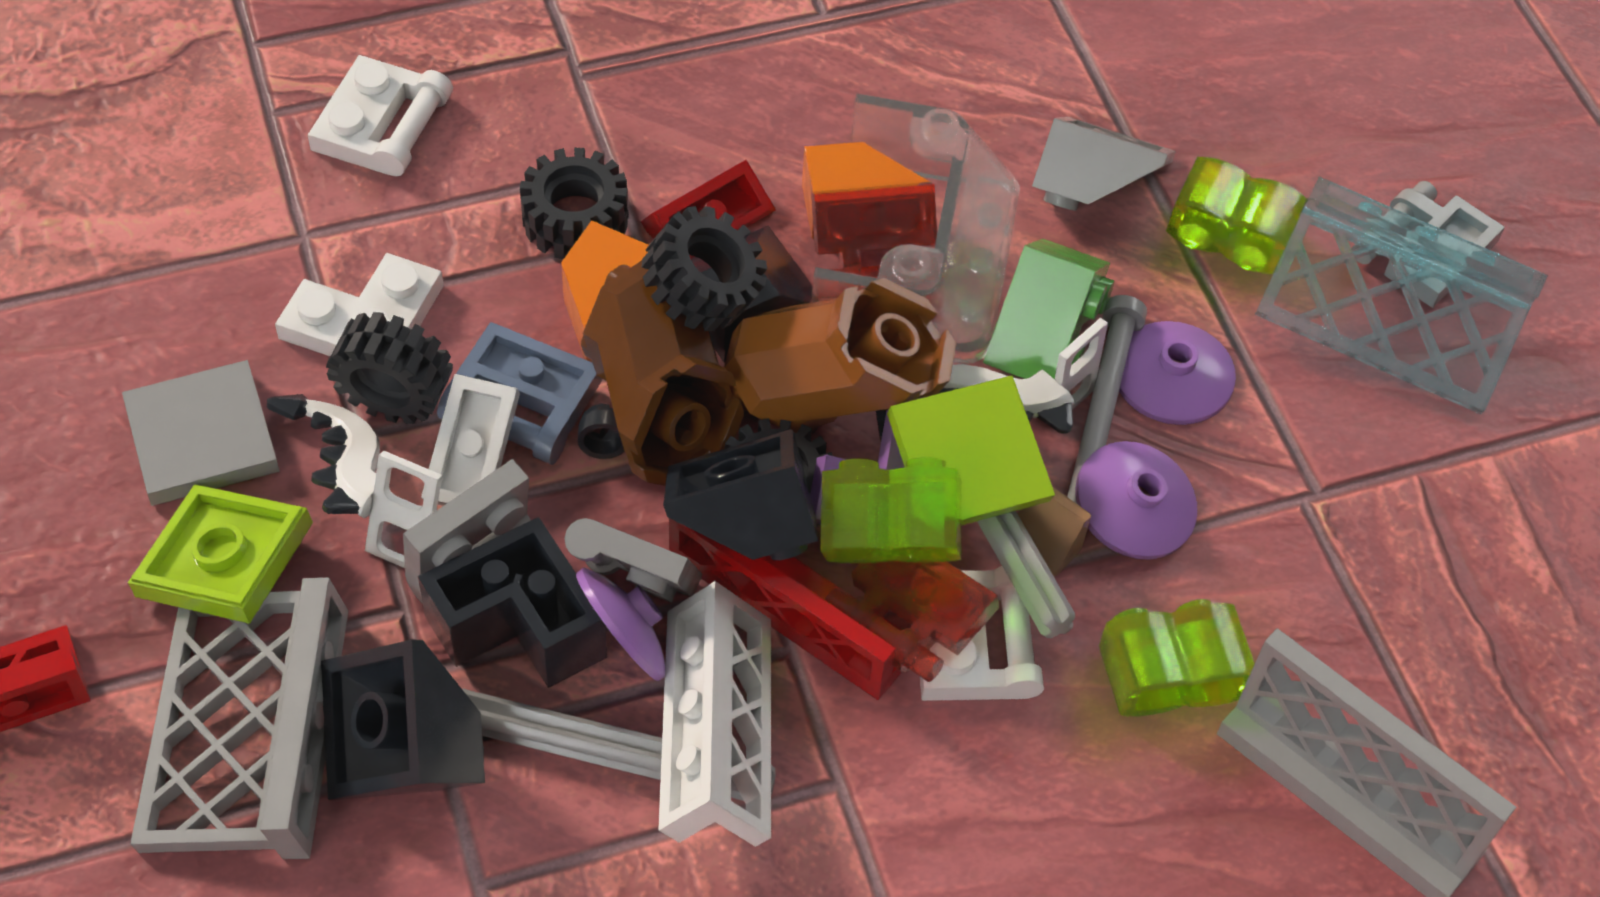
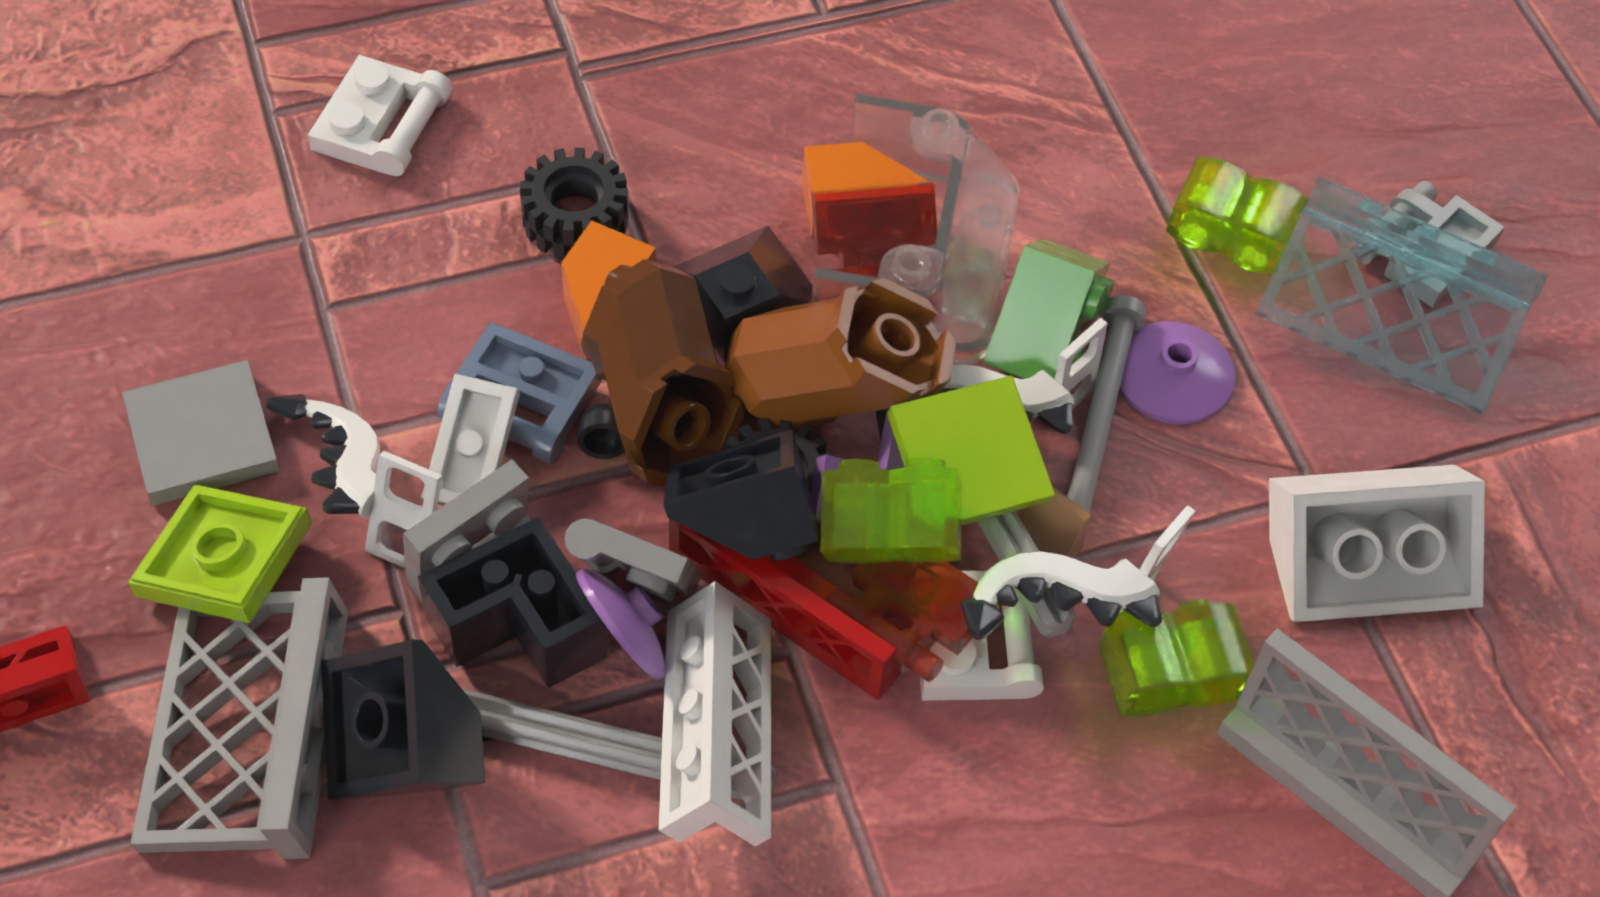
(320, 313): white plate -> none
(389, 368): black tyre -> none
(686, 286): black tyre -> none
(731, 192): red slope -> none
(1072, 582): none -> white piece
(1092, 161): light grey slope -> none
(1123, 514): medium lavender dish -> none
(1378, 542): none -> white slope

